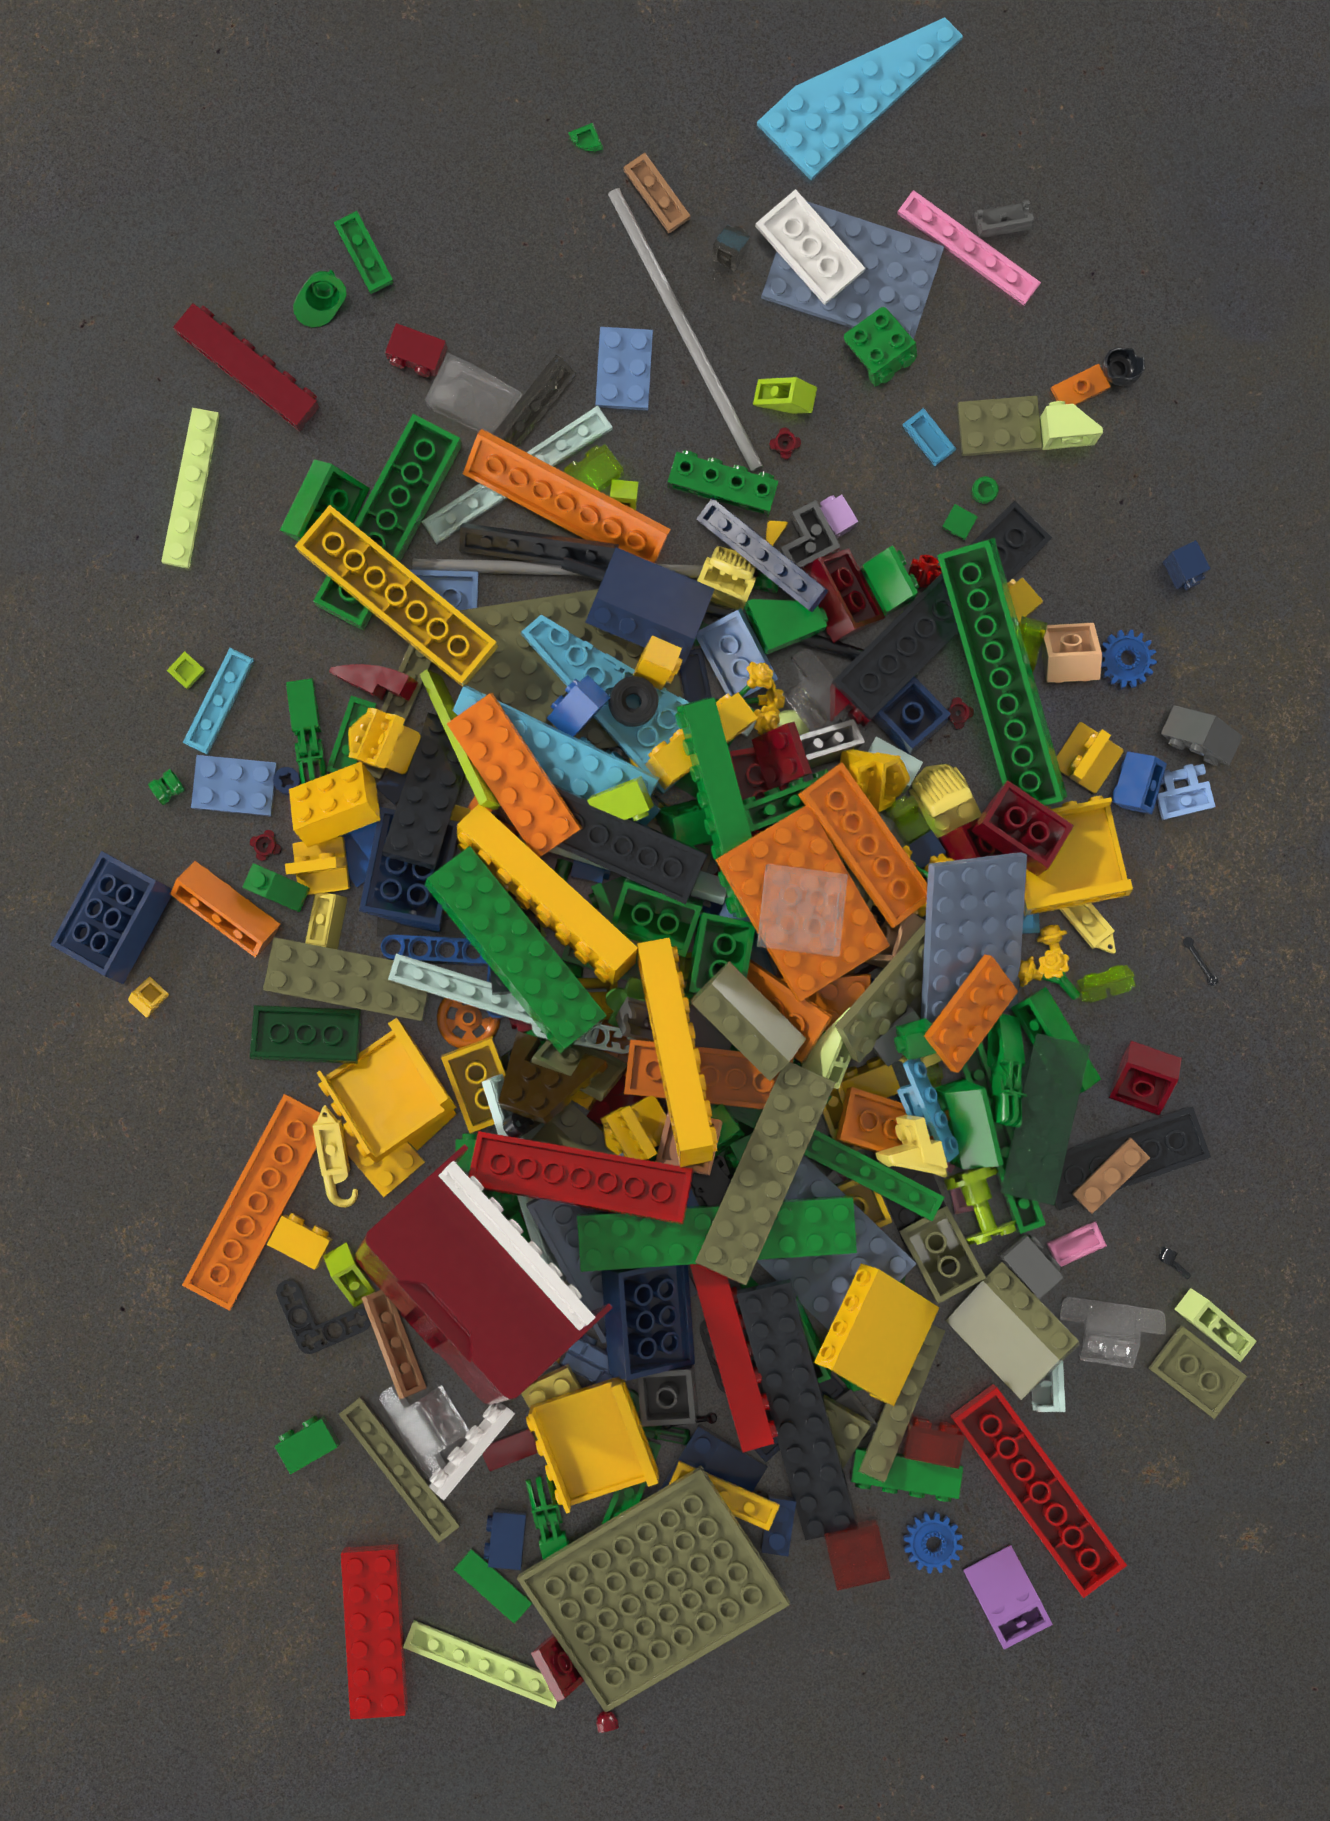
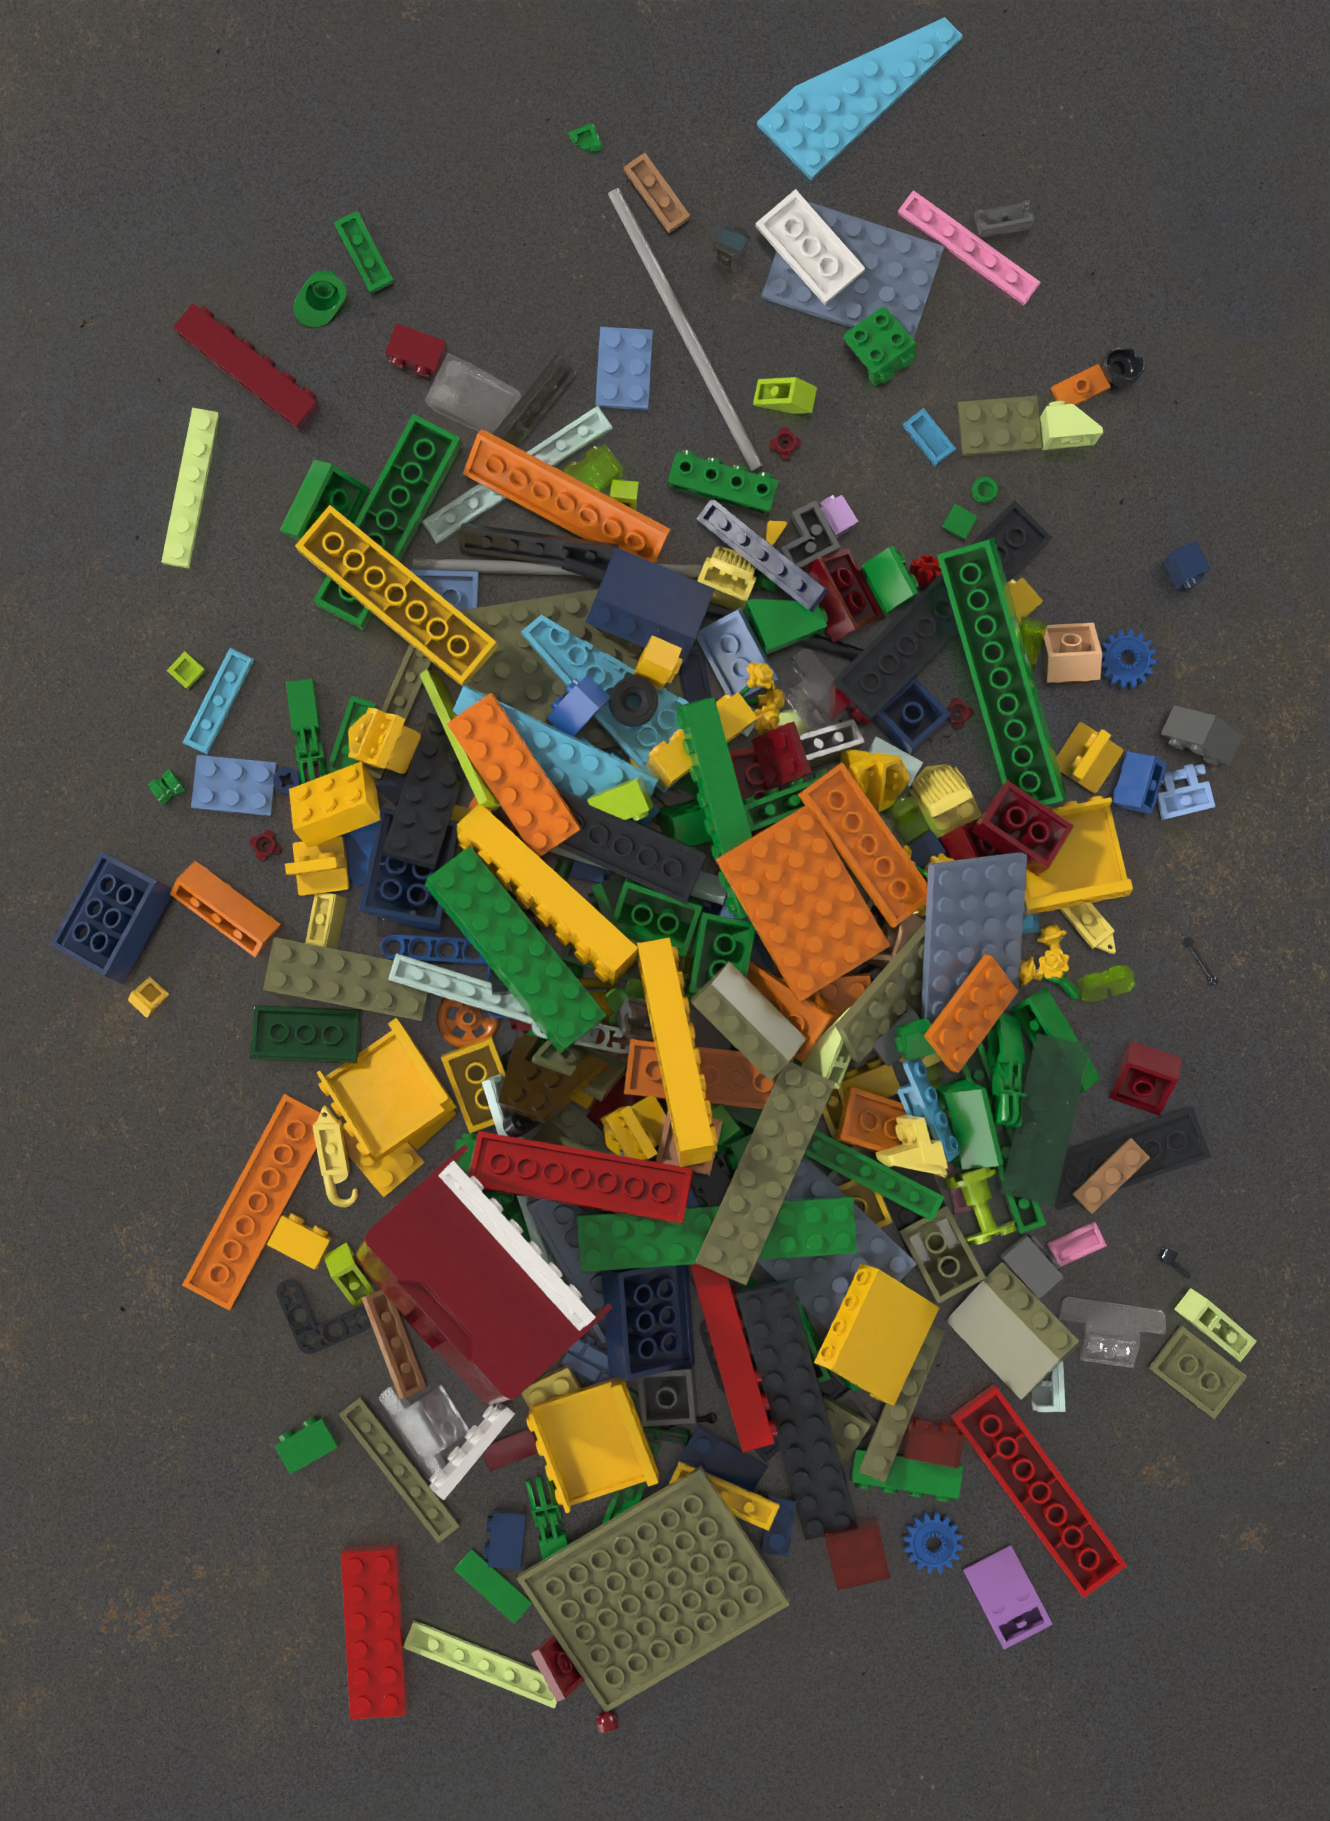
(276, 887): green slope -> none
(376, 679): dark red slope -> none
(802, 910): clear plate -> none

